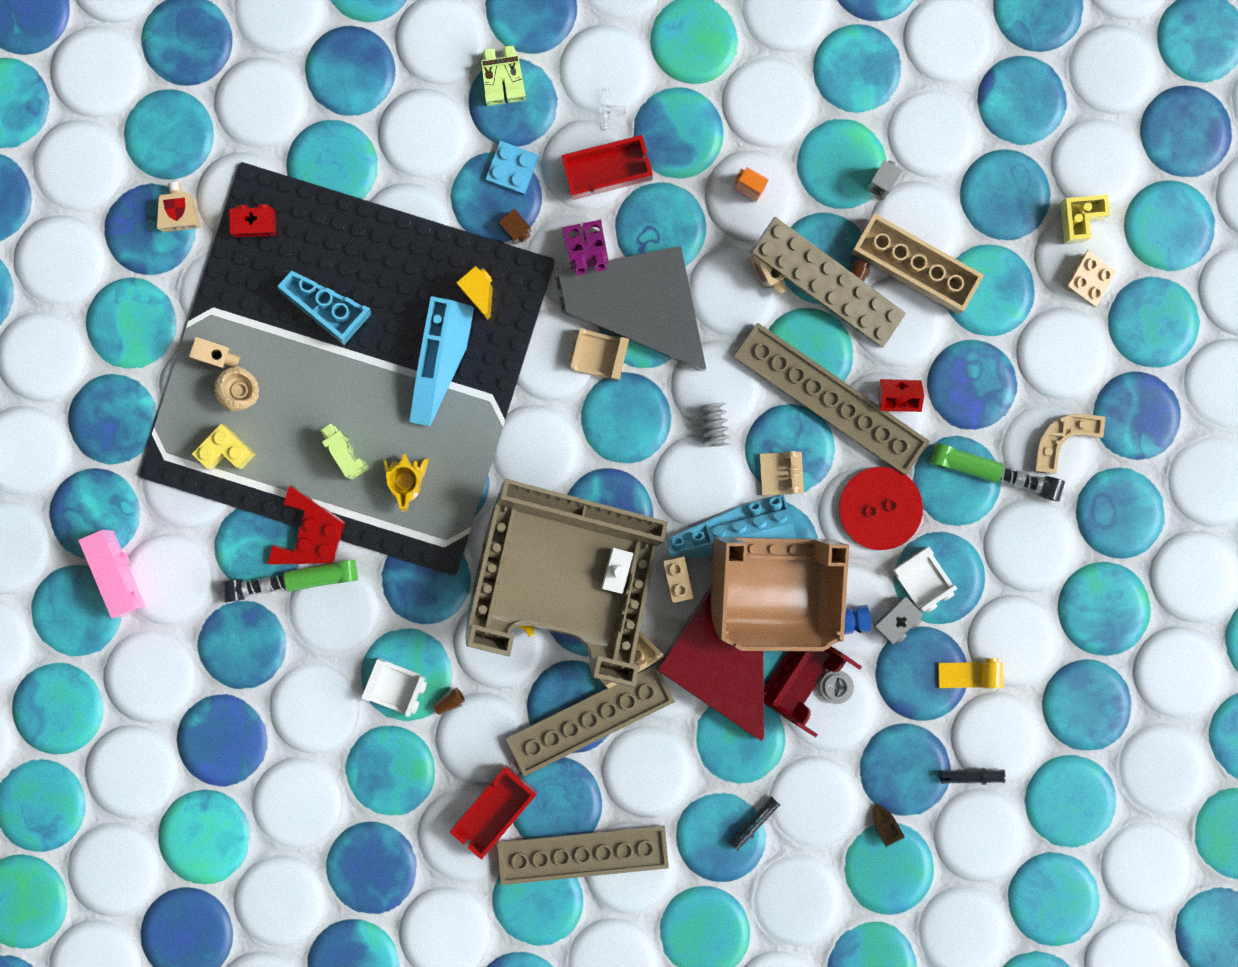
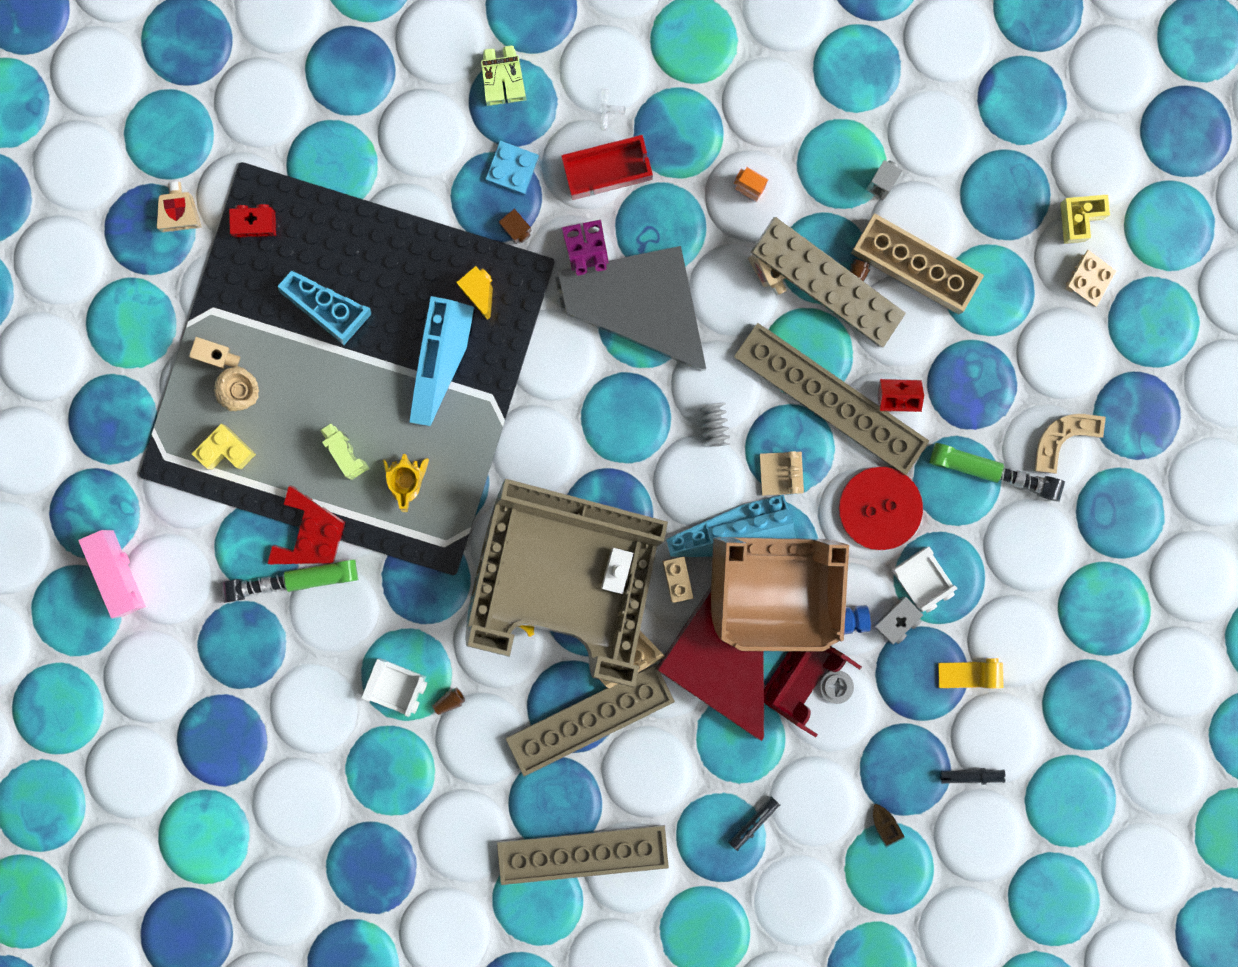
(493, 811): red piece -> none
(598, 354): tan panel -> none

